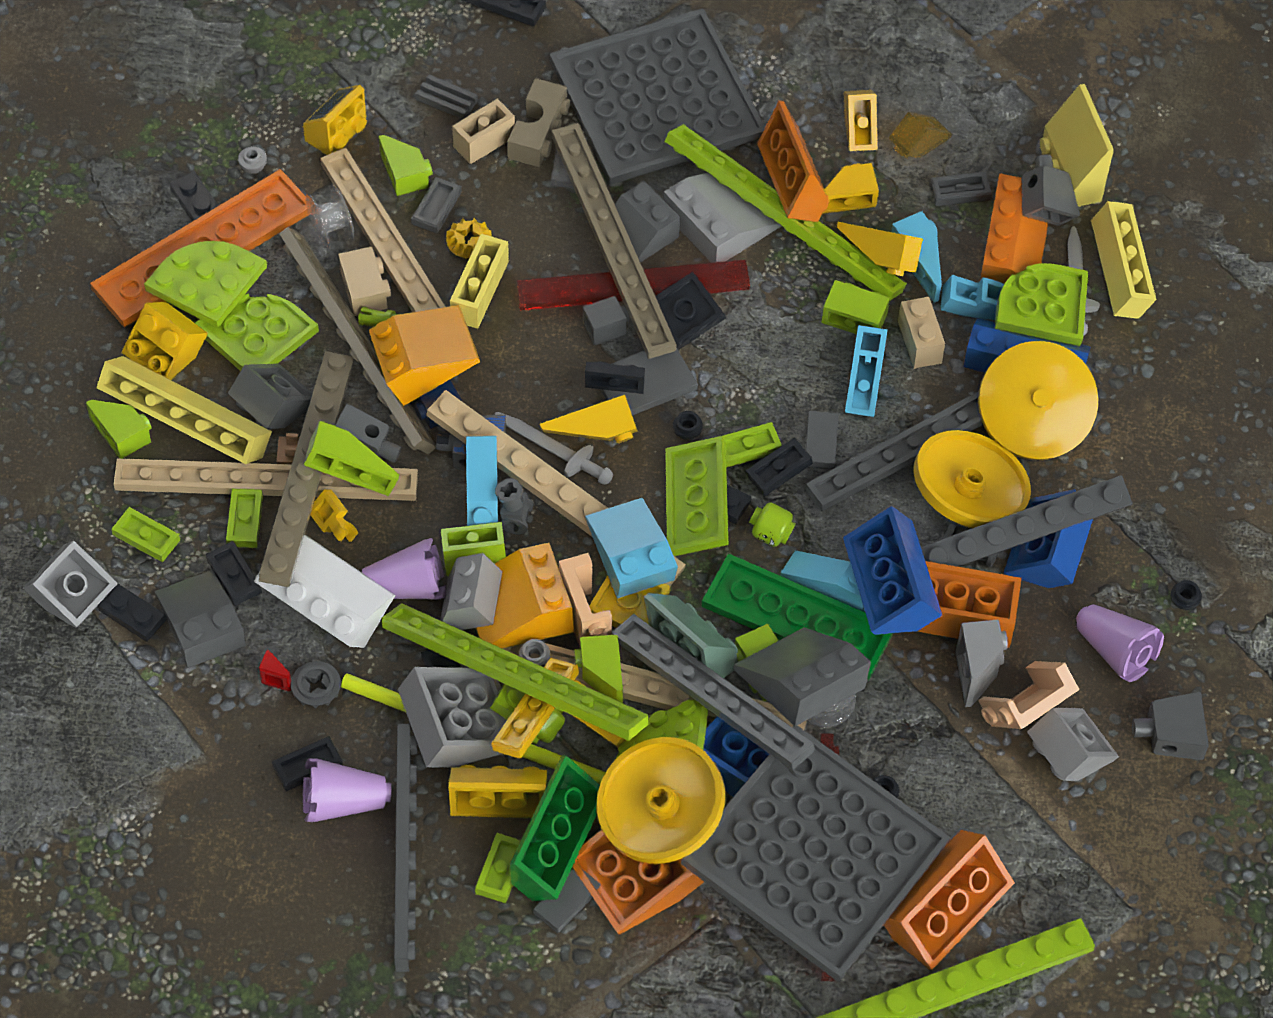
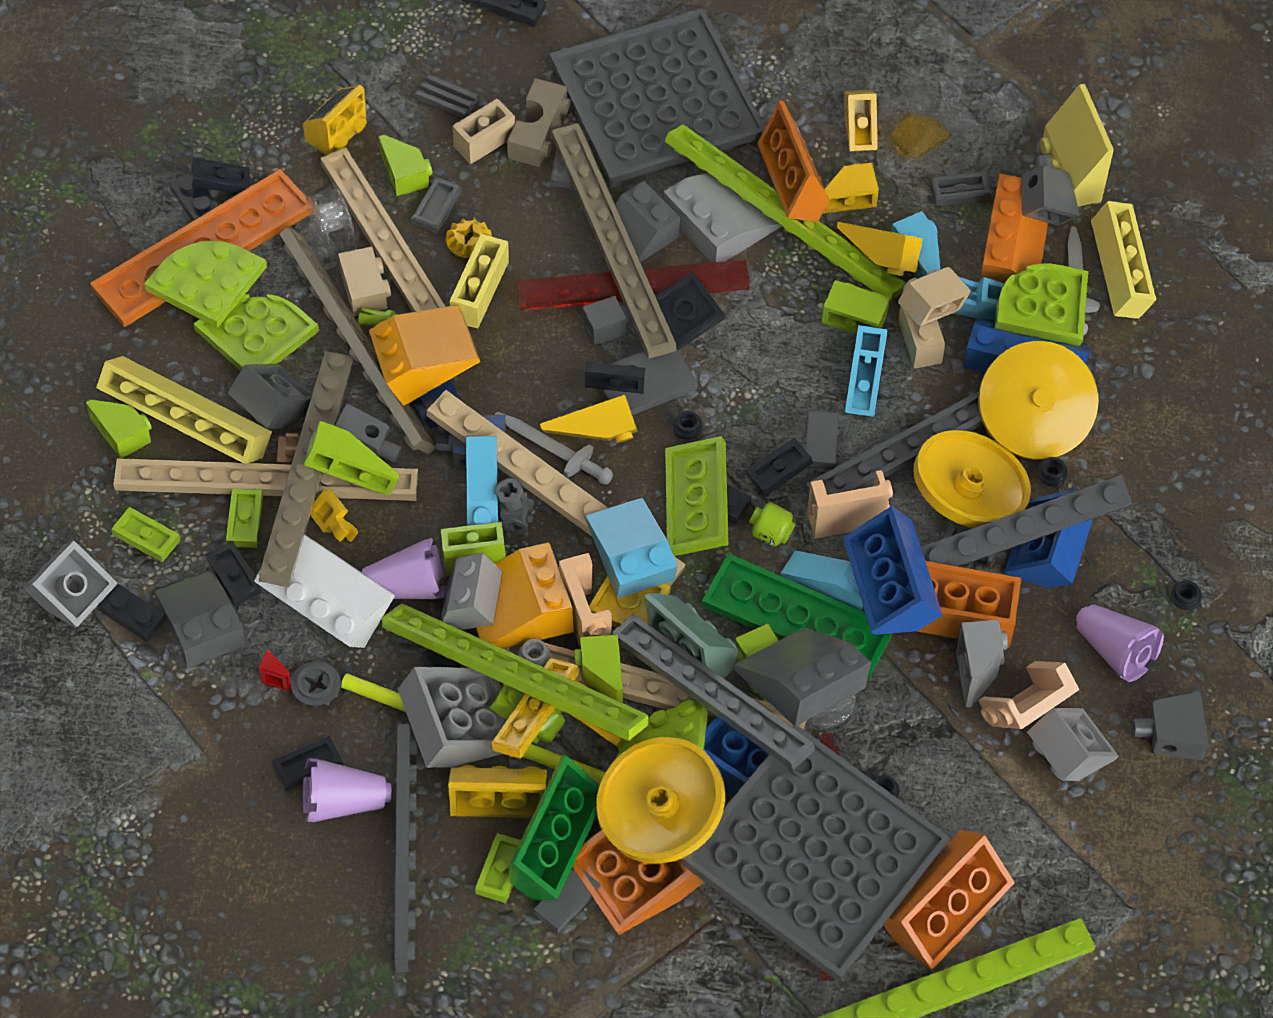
(164, 340): yellow slope -> none
(219, 176): none -> black plate
(252, 165): light grey plate -> none
(751, 444): lime plate -> none
(846, 510): none -> light nougat panel
(933, 296): none -> tan brick
(1052, 465): none -> black plate

